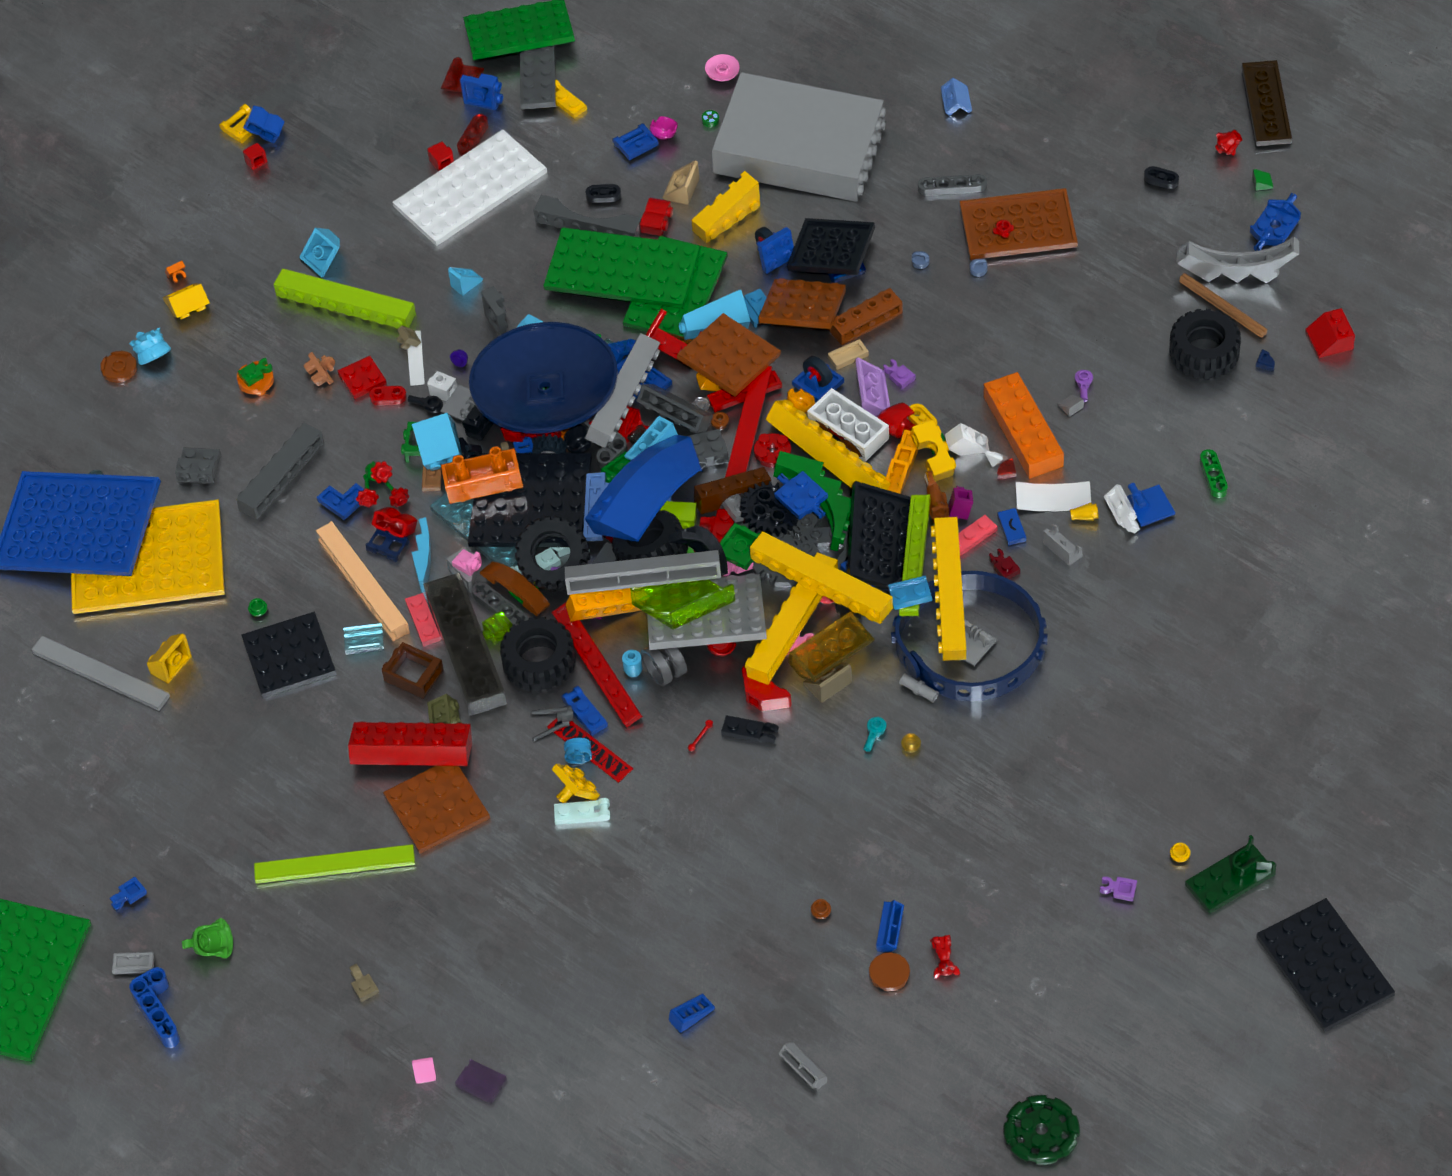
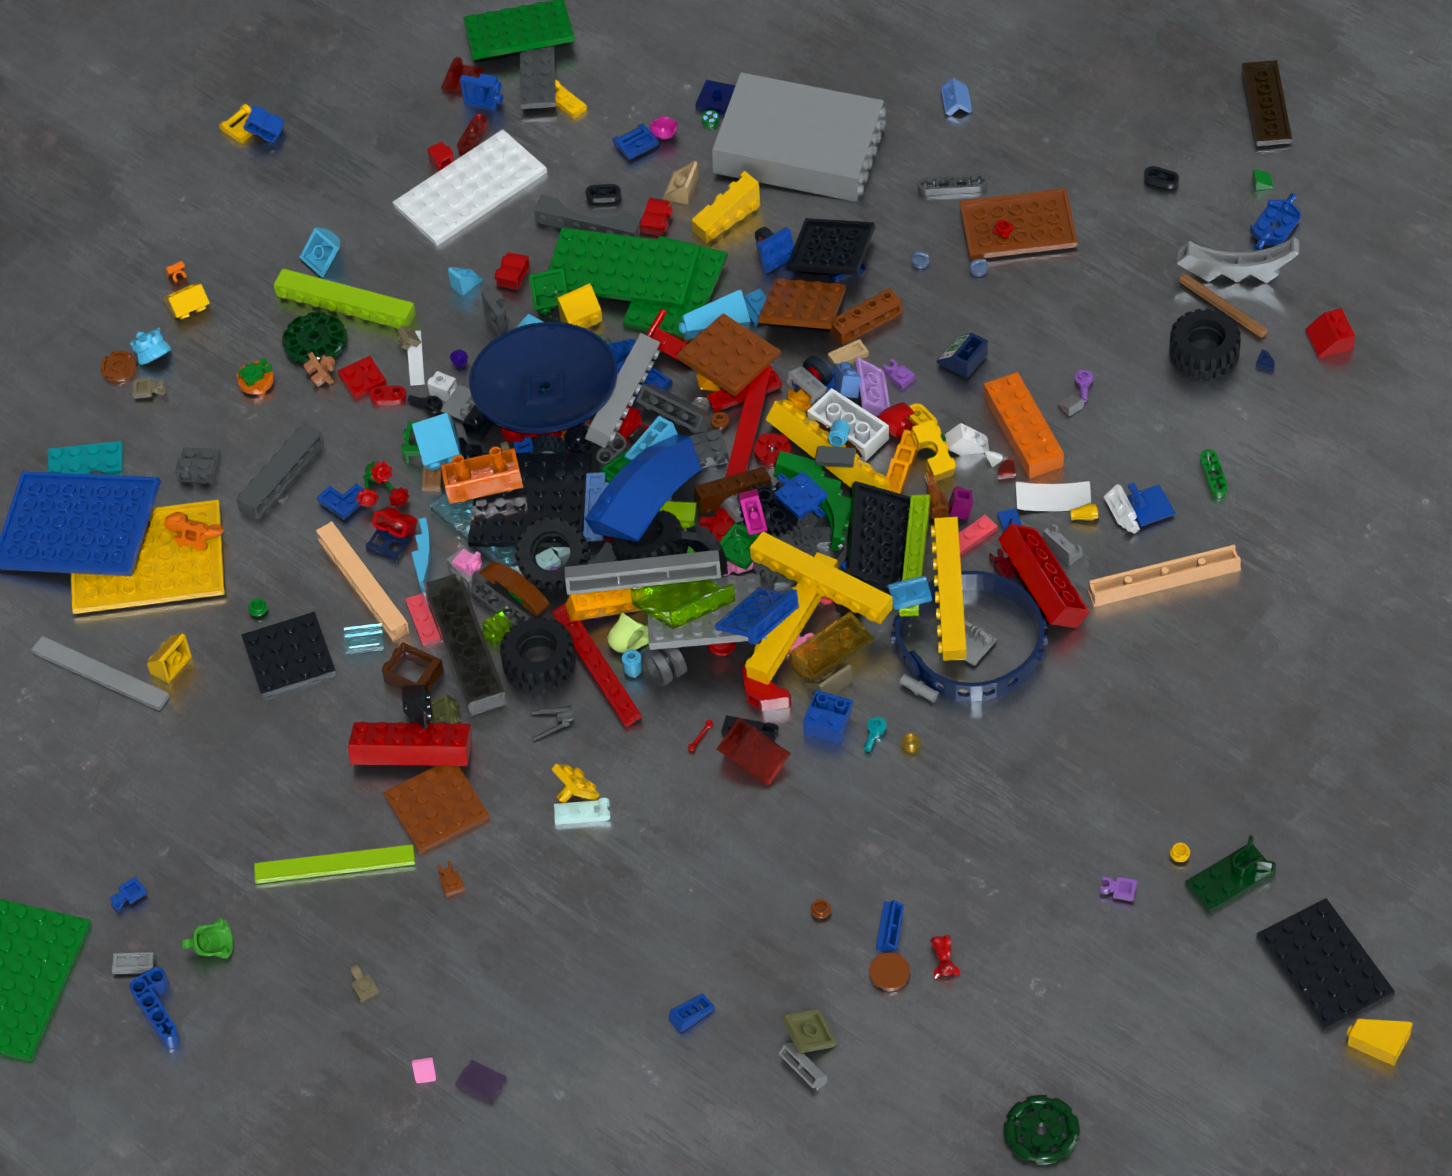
(86, 458): none -> teal plate
(145, 387): none -> dark tan plate
(192, 531): none -> orange animal
(255, 156): red plate -> none
(309, 326): none -> dark green plate
(417, 704): none -> black slope
(450, 881): none -> dark orange plate
(512, 270): none -> red brick
(547, 288): none -> green plate
(577, 750): dark azure wheel -> none
(580, 307): none -> yellow slope
(585, 711): blue plate -> none
(601, 755): red sticker -> none
(627, 635): none -> yellowish green piece
(715, 96): none -> clear blue plate
(722, 67): bright pink dish -> none
(752, 511): none -> dark pink slope
(753, 751): none -> clear red slope
(765, 620): none -> blue fence
(808, 383): none -> light grey hinge
(809, 1031): none -> olive hinge
(827, 717): none -> blue slope
(835, 456): none -> dark grey tile
(839, 433): none -> medium azure brick
(847, 379): none -> medium blue slope
(964, 354): none -> dark blue slope
(1043, 576): none -> red brick
(1164, 575): none -> light nougat tile
(1228, 142): red rock -> none
(1380, 1038): none -> yellow slope

